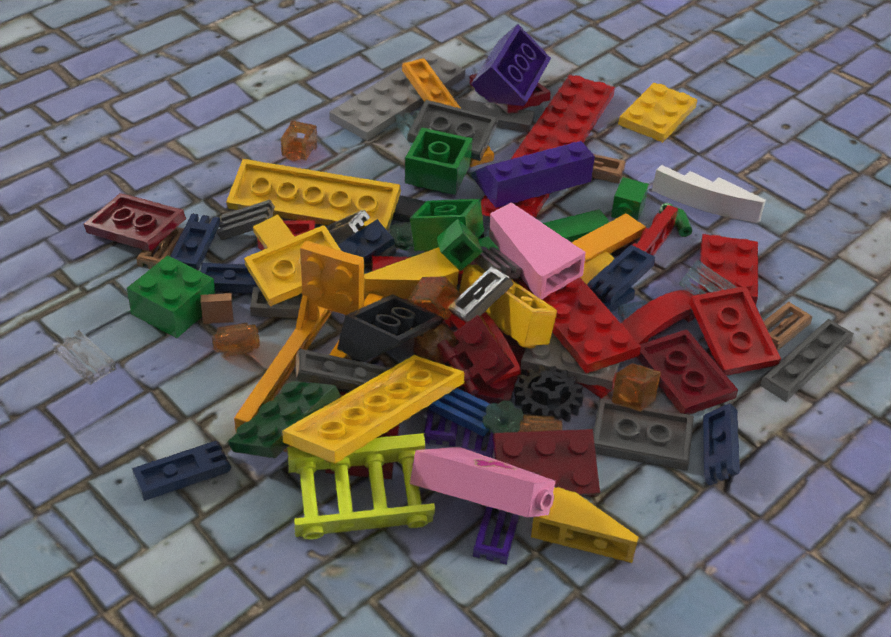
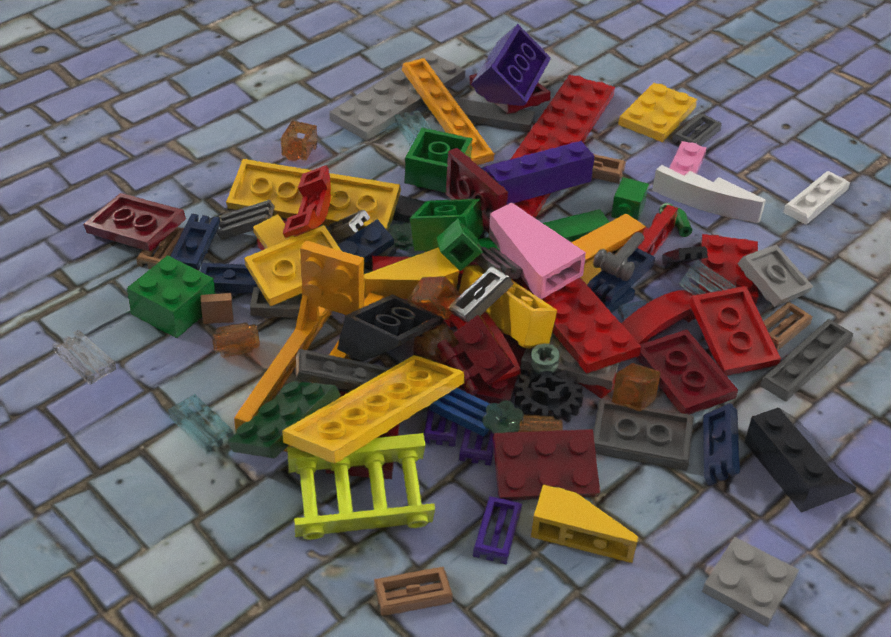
(181, 470): dark blue hinge -> none
(213, 438): none -> clear light blue tile
(315, 204): none -> red slope
(414, 595): none -> medium nougat tile
(457, 122): dark grey tile -> none
(469, 181): none -> dark red plate
(482, 481): bright pink slope -> none
(542, 351): none -> sand green bush
(618, 264): none -> dark grey piece
(685, 255): none -> black tile
(688, 158): none -> bright pink hinge
(701, 133): none -> dark grey tile
(750, 581): none -> light grey plate
(775, 275): none -> light grey plate
(796, 460): none -> black slope
(816, 197): none -> white tile

